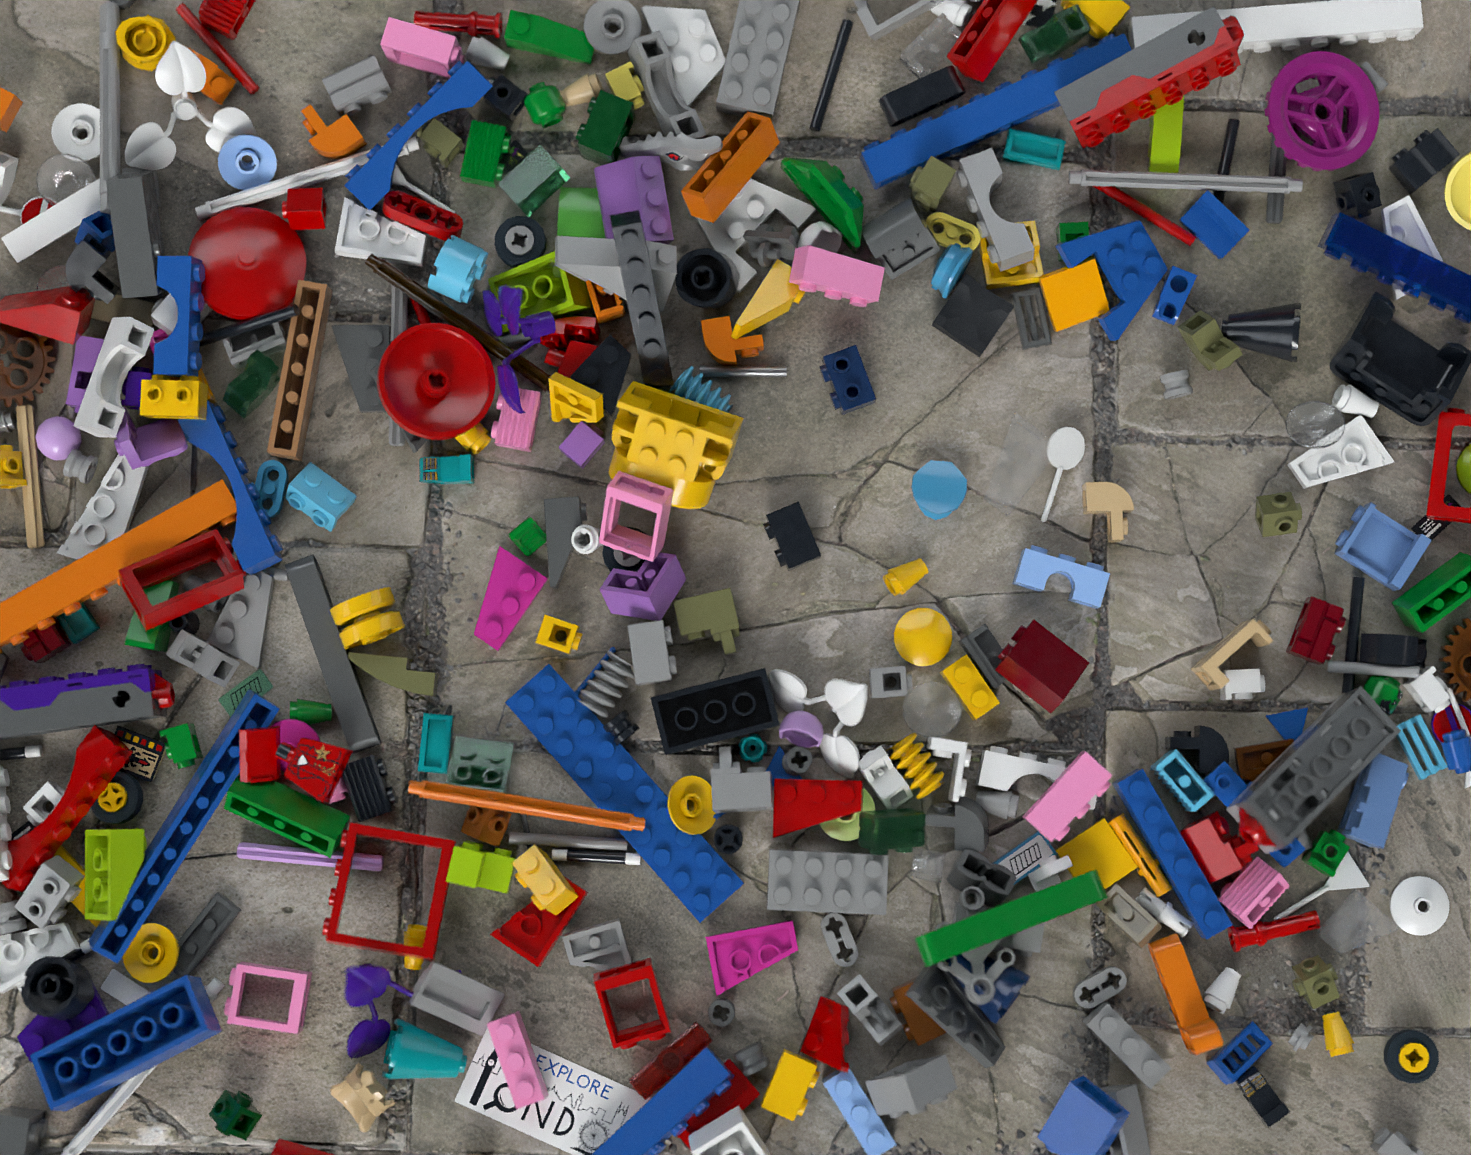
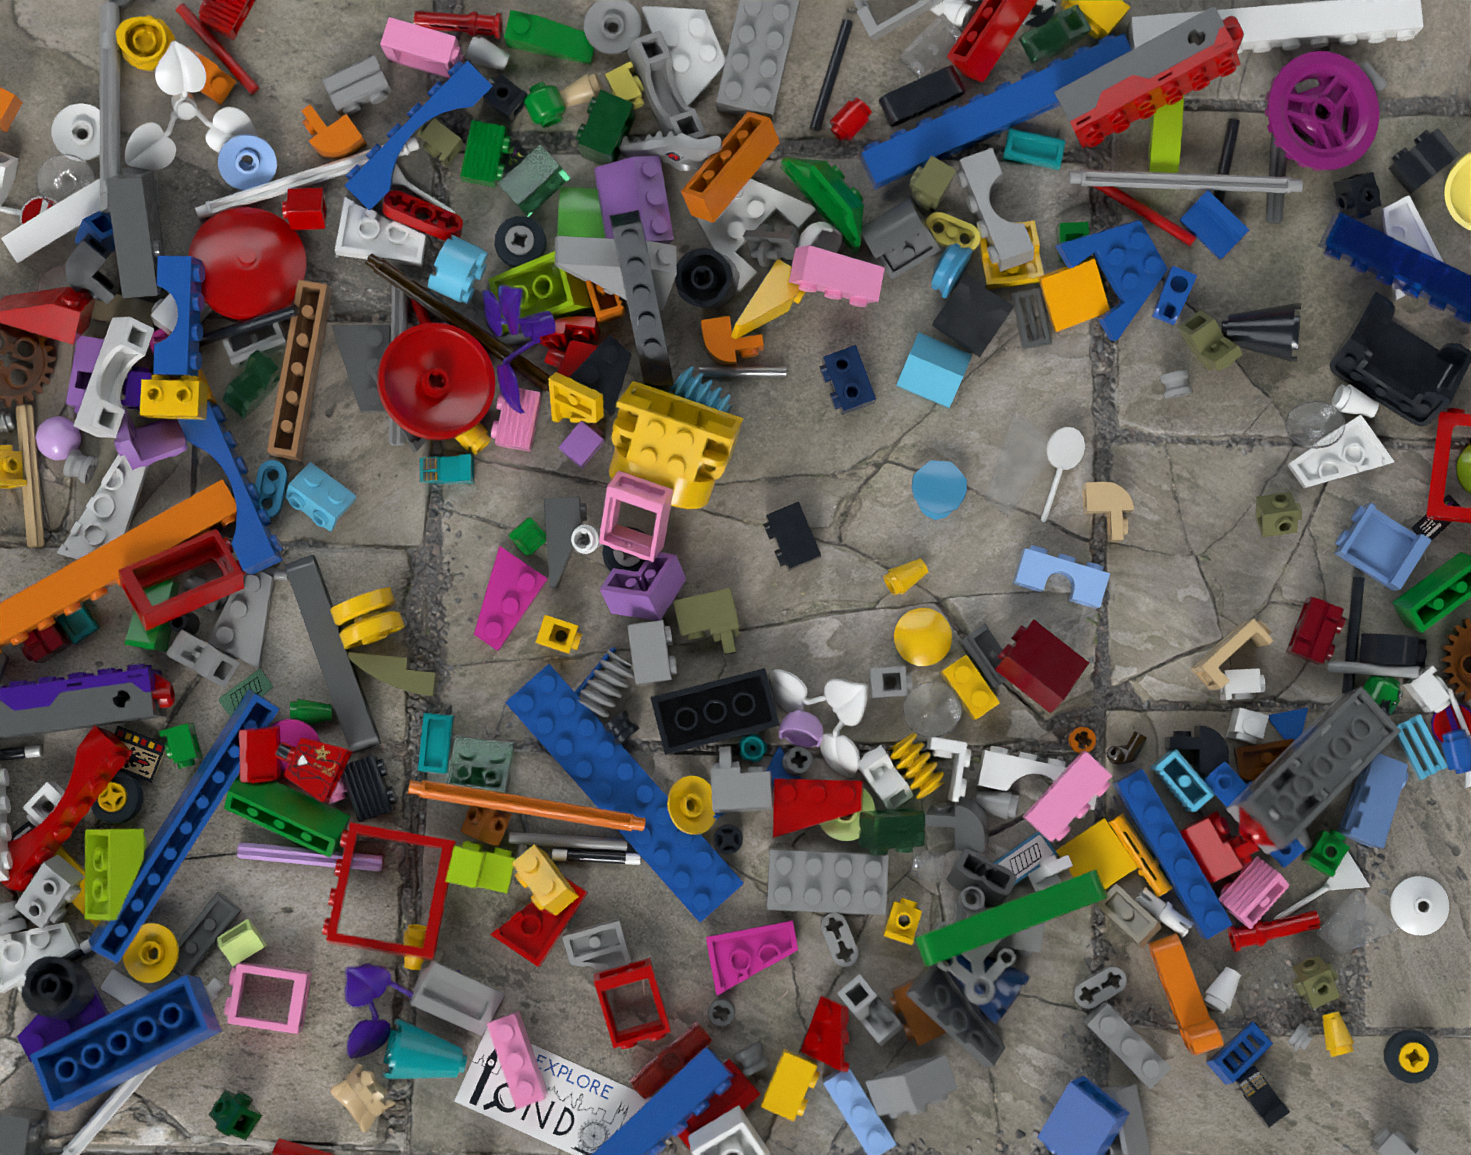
(241, 942): none -> yellowish green piece
(850, 119): none -> red brick
(892, 927): none -> yellow brick
(934, 370): none -> medium azure slope
(1074, 744): none -> orange bush
(1126, 753): none -> dark brown arm
(1247, 725): none -> white brick

